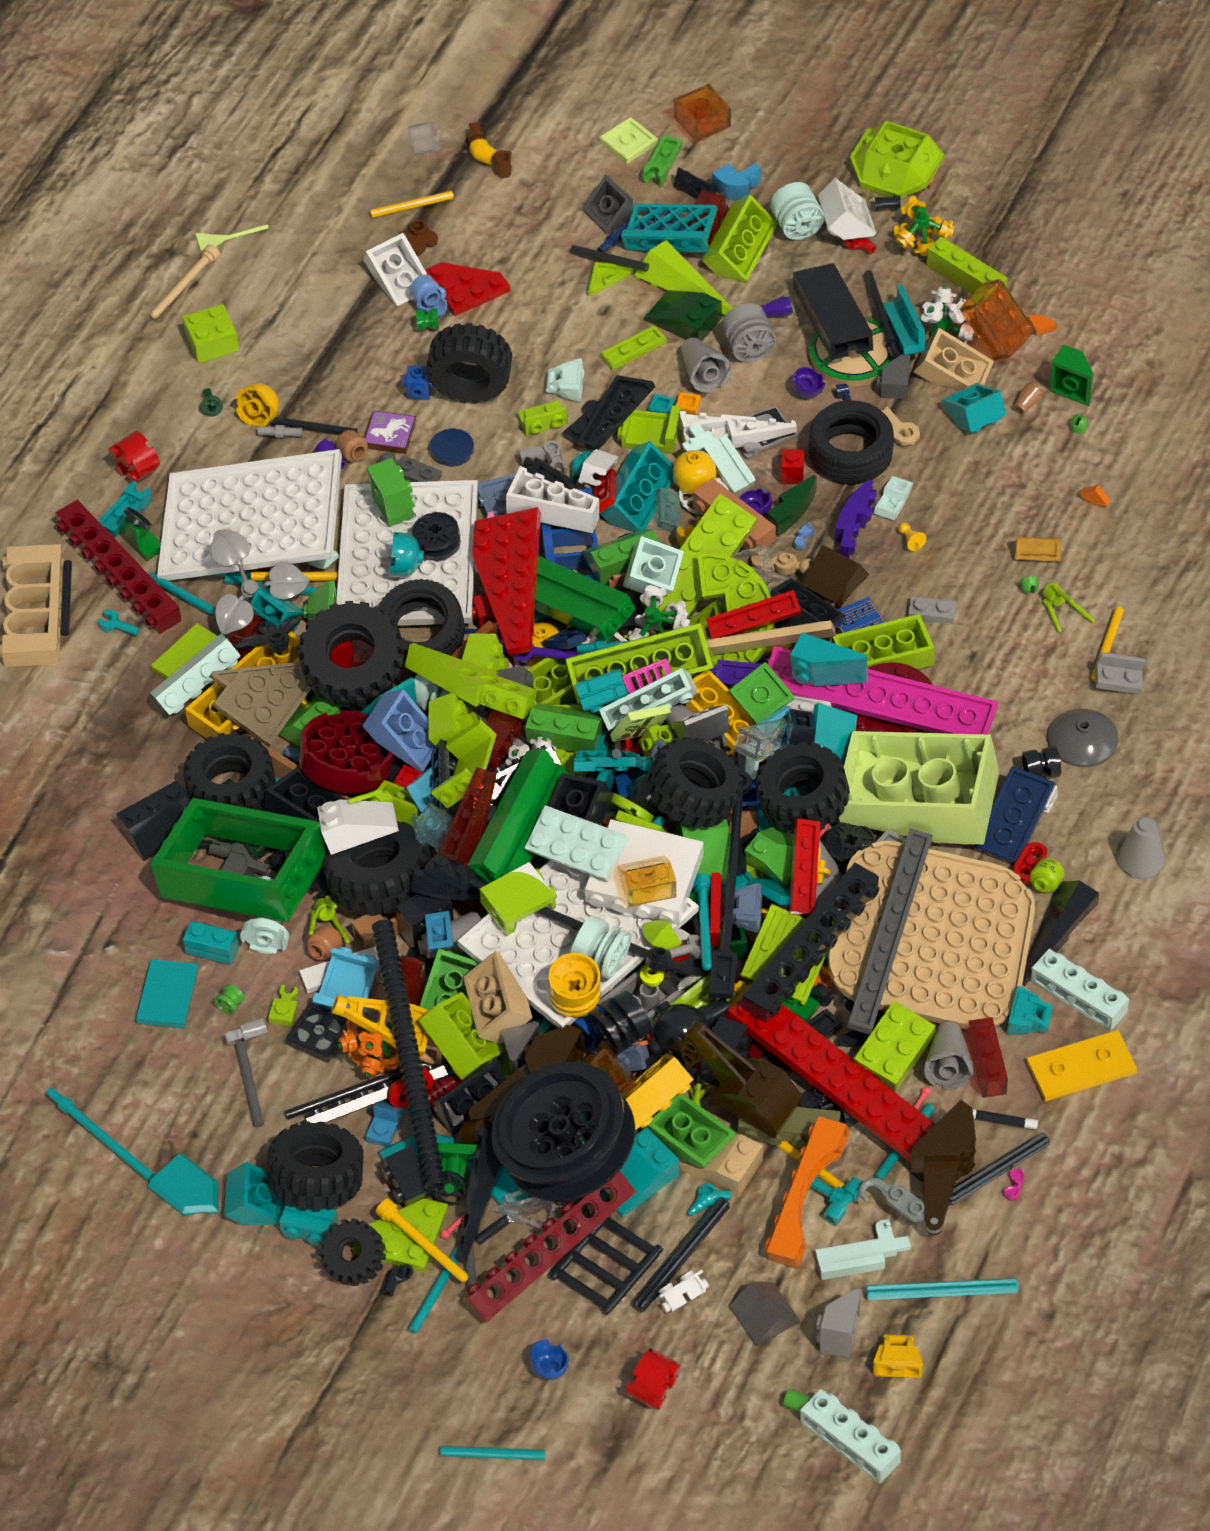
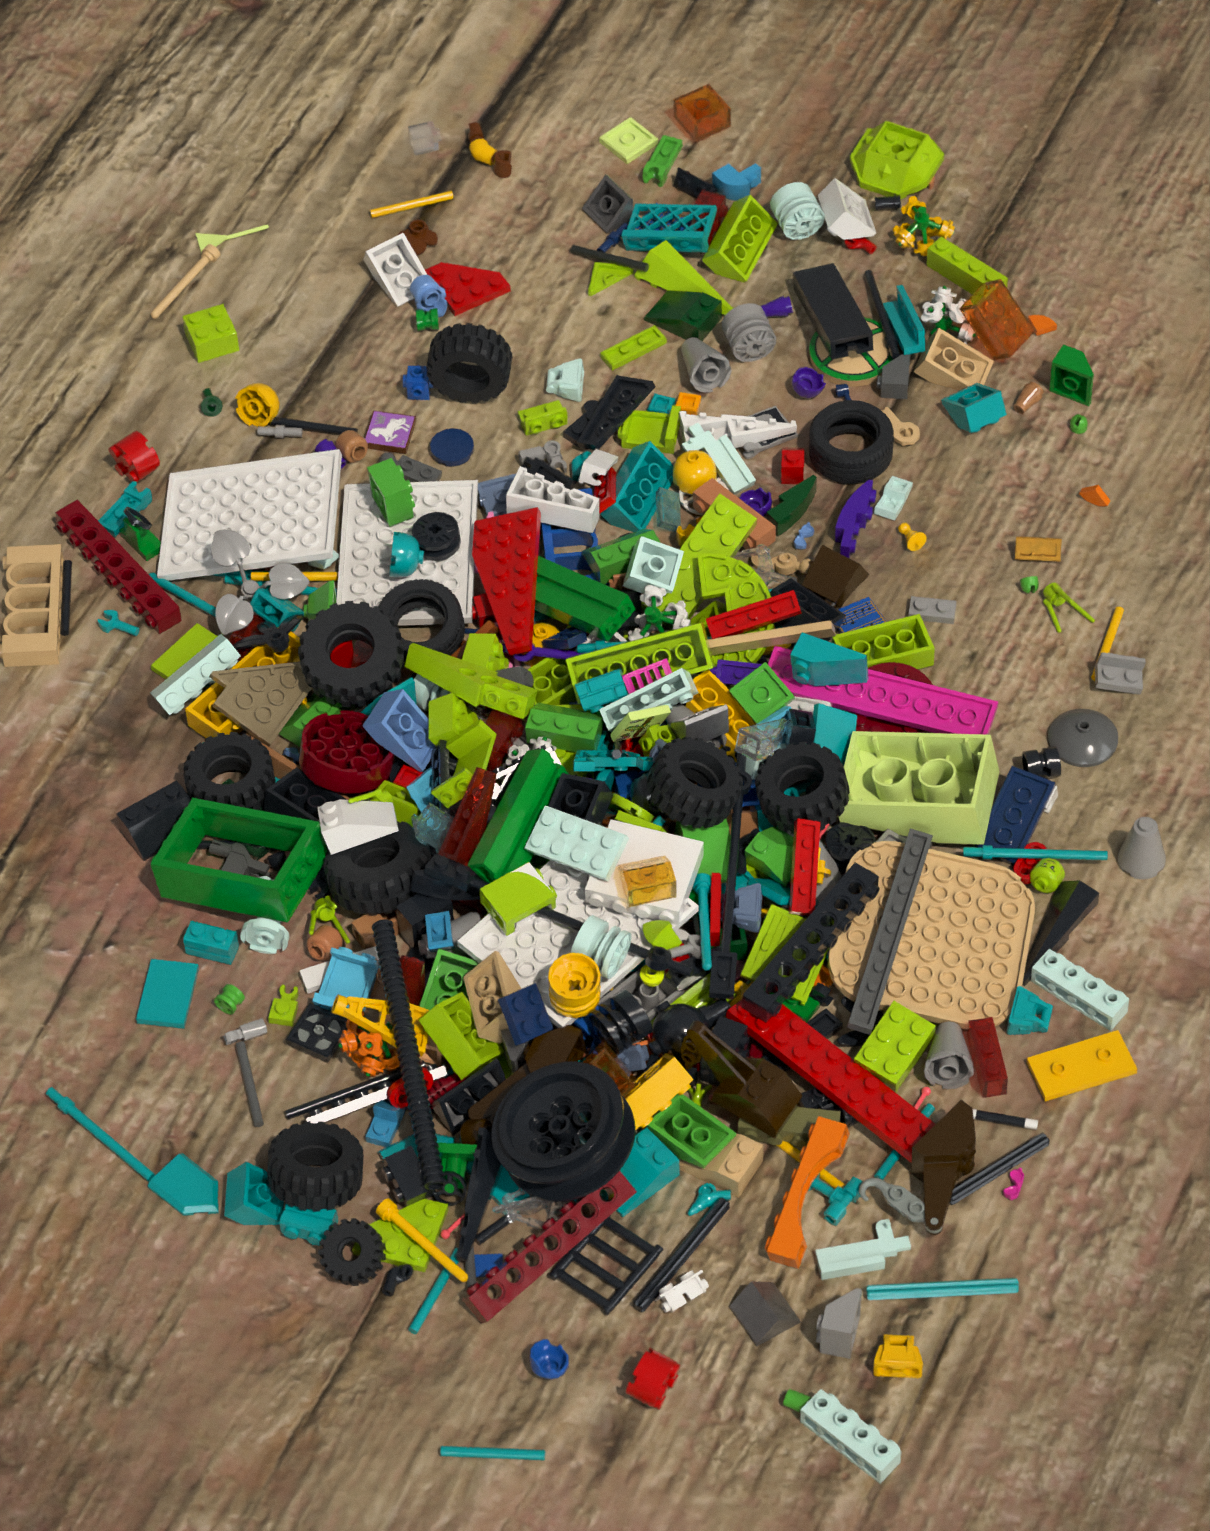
(485, 1262): none -> blue sticker
(525, 1014): none -> dark blue plate
(988, 852): none -> teal bar

